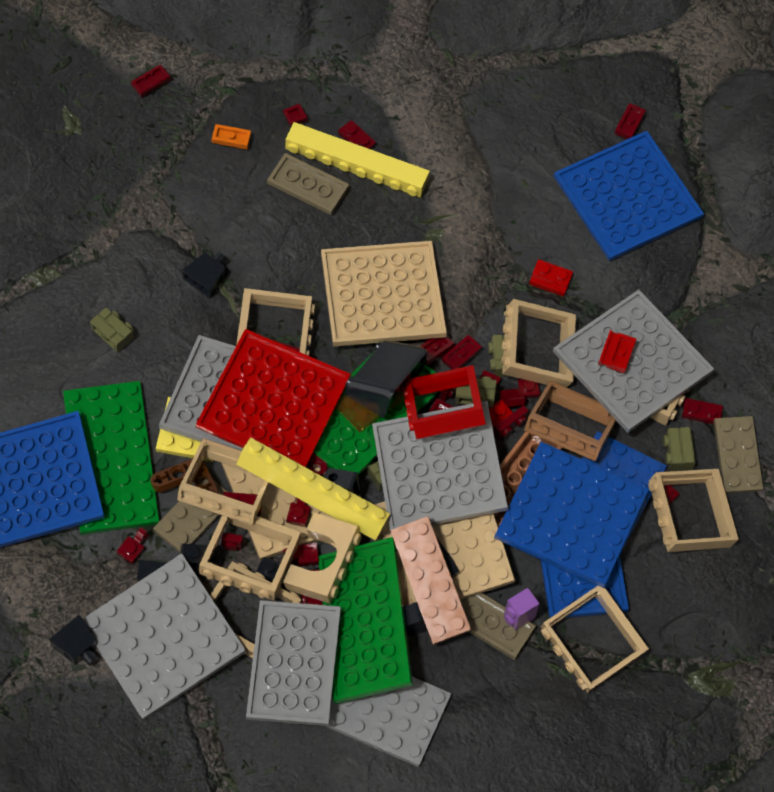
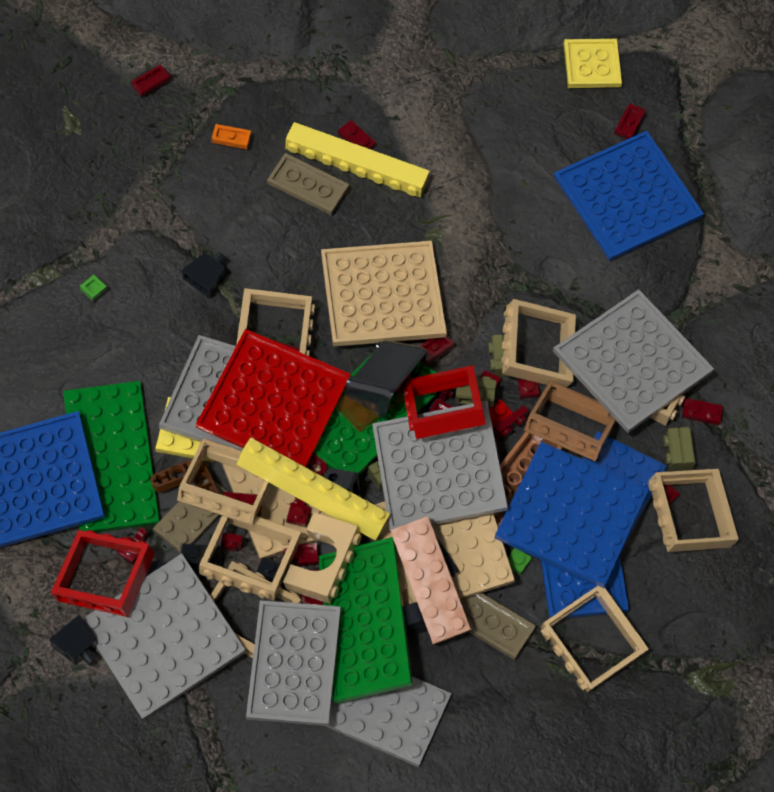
(93, 287): none -> bright green plate
(109, 605): none -> red window
(112, 329): olive brick -> none
(295, 114): dark red plate -> none
(461, 353): dark red plate -> none
(512, 397): dark red plate -> none
(518, 560): none -> bright green plate
(521, 609): medium lavender brick -> none
(550, 277): red plate -> none
(592, 63): none -> light yellow plate
(617, 351): red plate -> none
(738, 454): dark tan plate -> none

